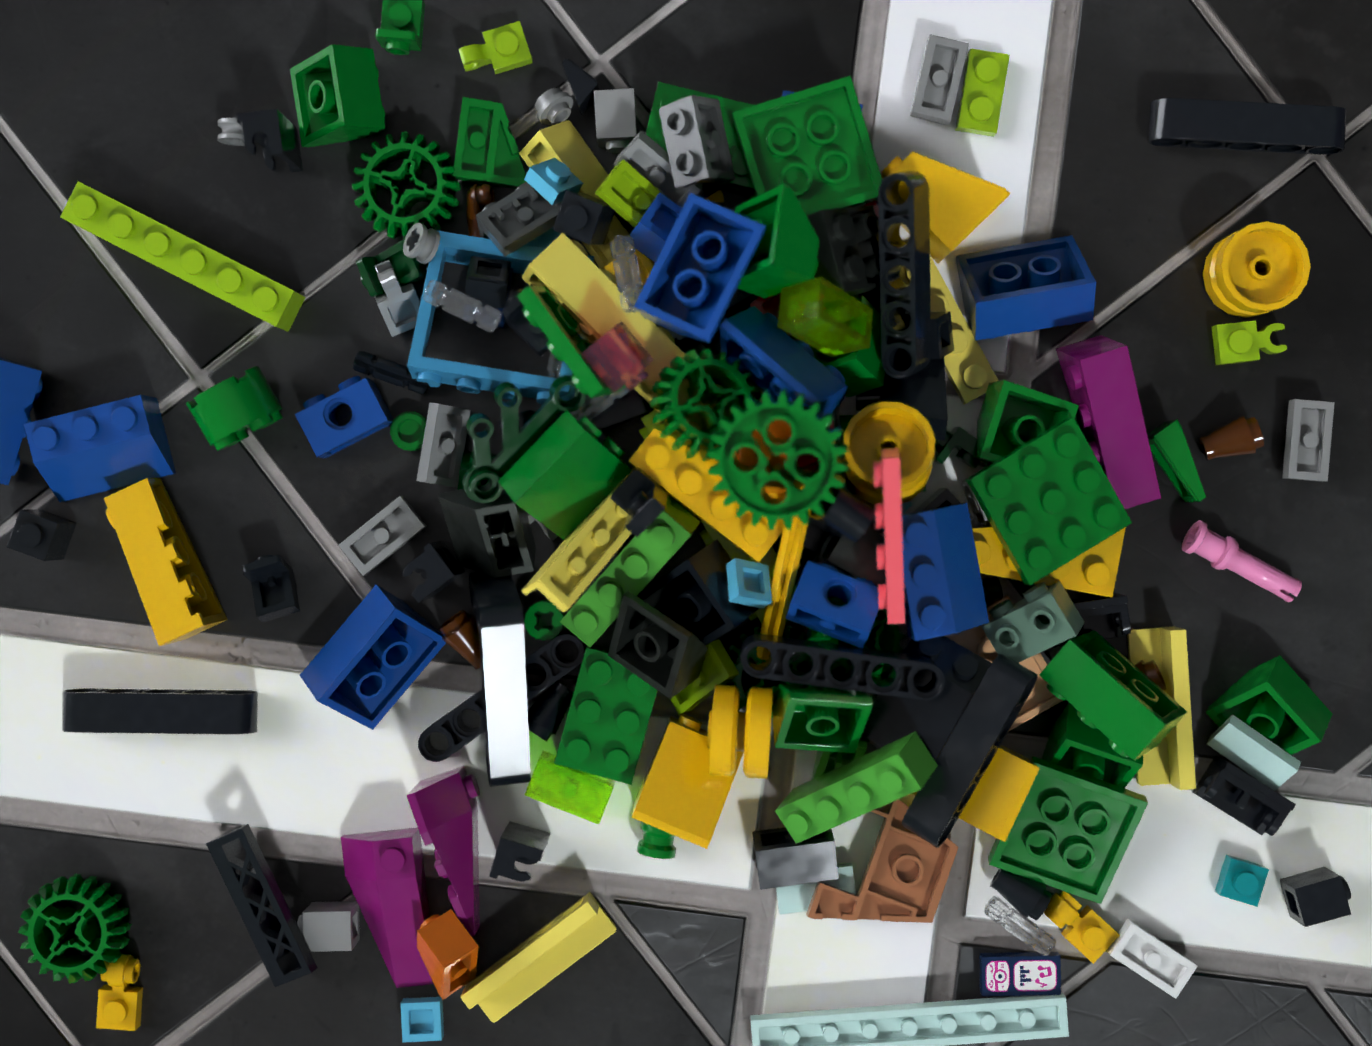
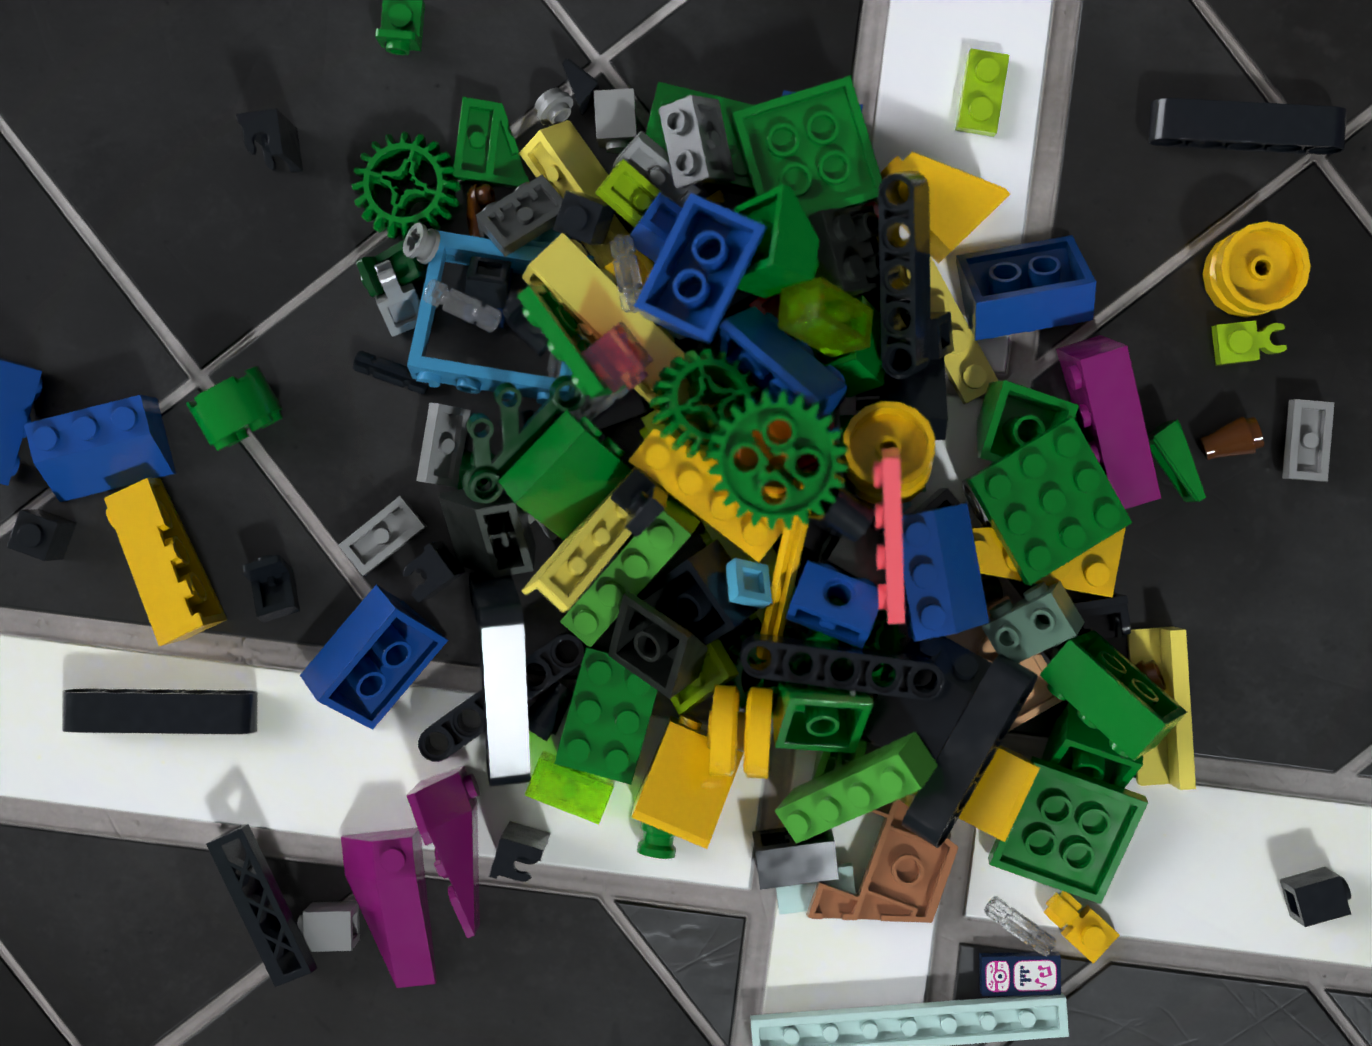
(48, 915): green gear -> none
(118, 1003): yellow plate -> none
(182, 256): lime brick -> none
(231, 132): light grey bush -> none
(337, 96): green slope -> none
(368, 416): blue brick -> none
(408, 430): green tile -> none
(422, 1019): medium azure plate -> none
(447, 952): orange slope -> none
(463, 636): reddish brown cone -> none
(503, 48): lime plate -> none
(539, 958): light yellow panel -> none
(548, 616): green wheel -> none
(552, 180): medium azure plate -> none
(939, 79): light grey plate -> none
(964, 443): dark green bracket -> none
(1023, 894): black cone -> none
(1152, 958): white plate -> none
(1226, 553): bright pink pin -> none
(1241, 880): teal plate -> none
(1243, 797): black hinge -> none
(1253, 753): light aqua tile -> none
(1275, 705): green slope -> none

